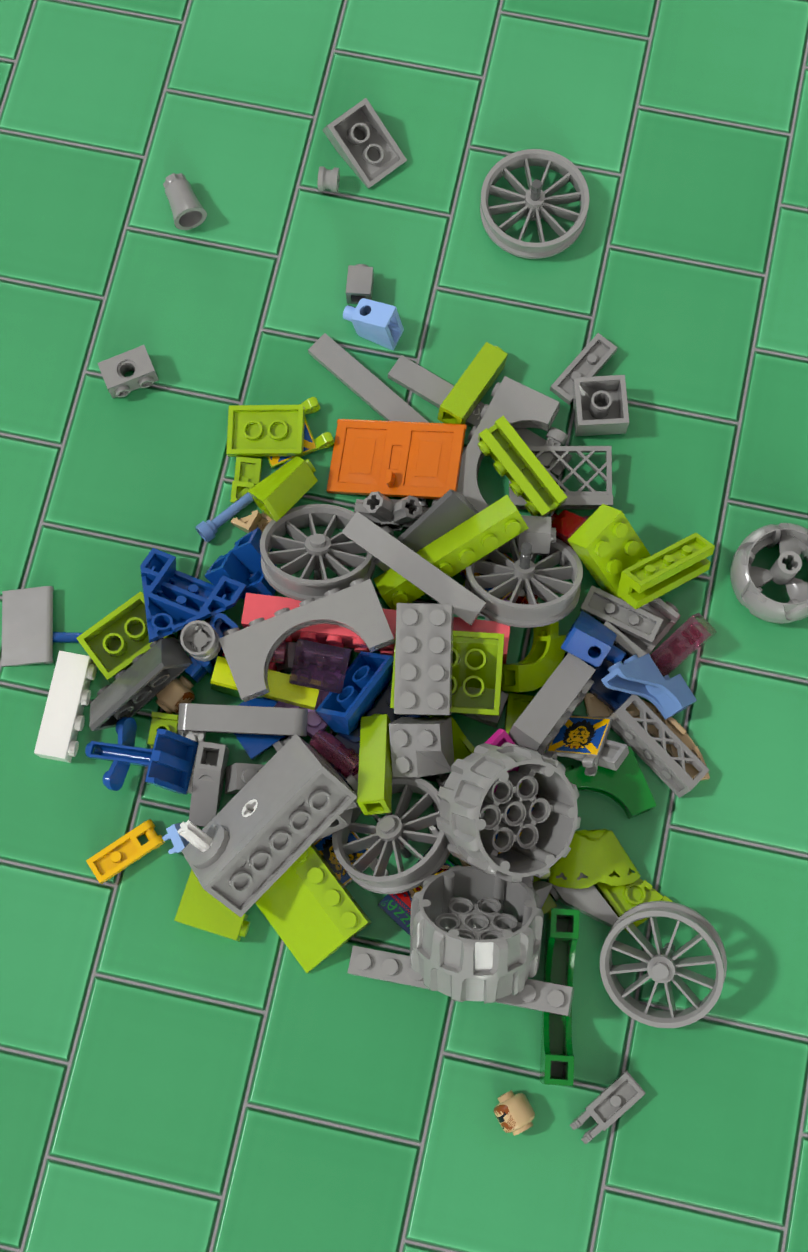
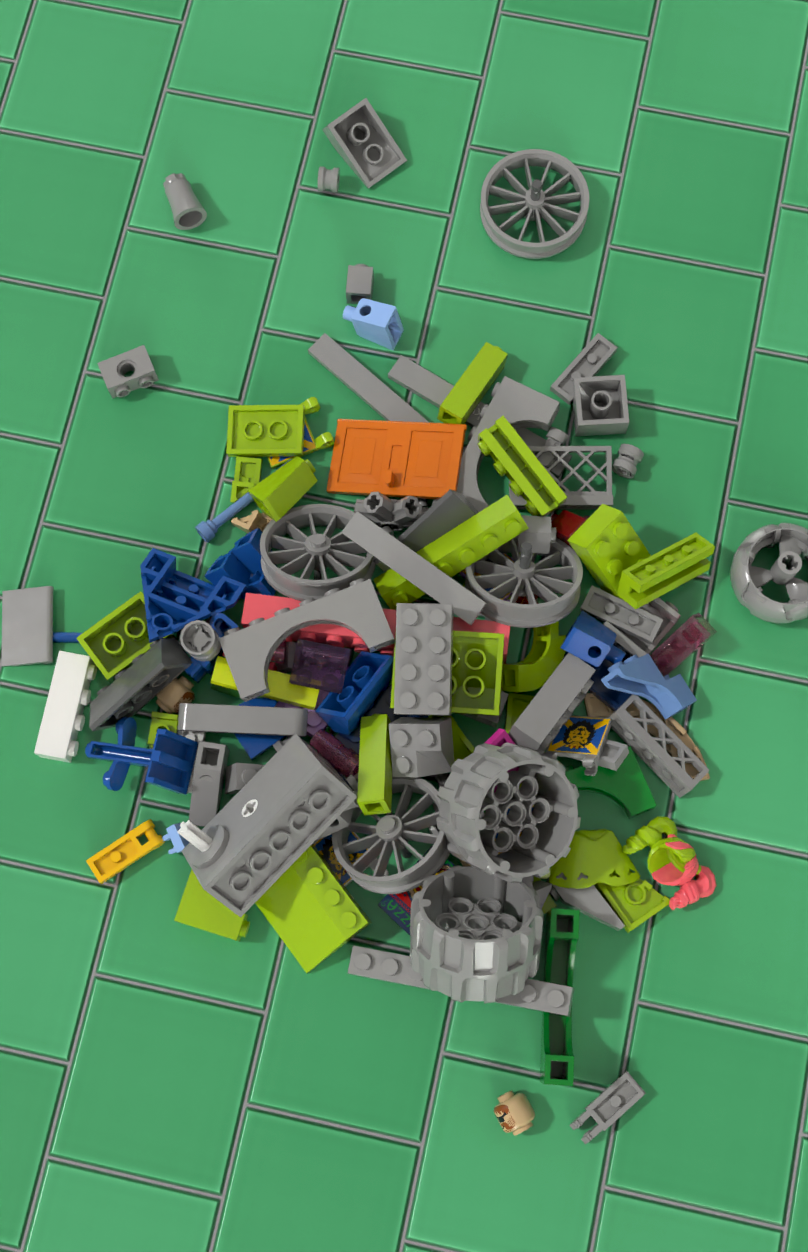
(627, 460): none -> light grey wheel
(663, 965): light grey wheel -> none
(672, 861): none -> hair

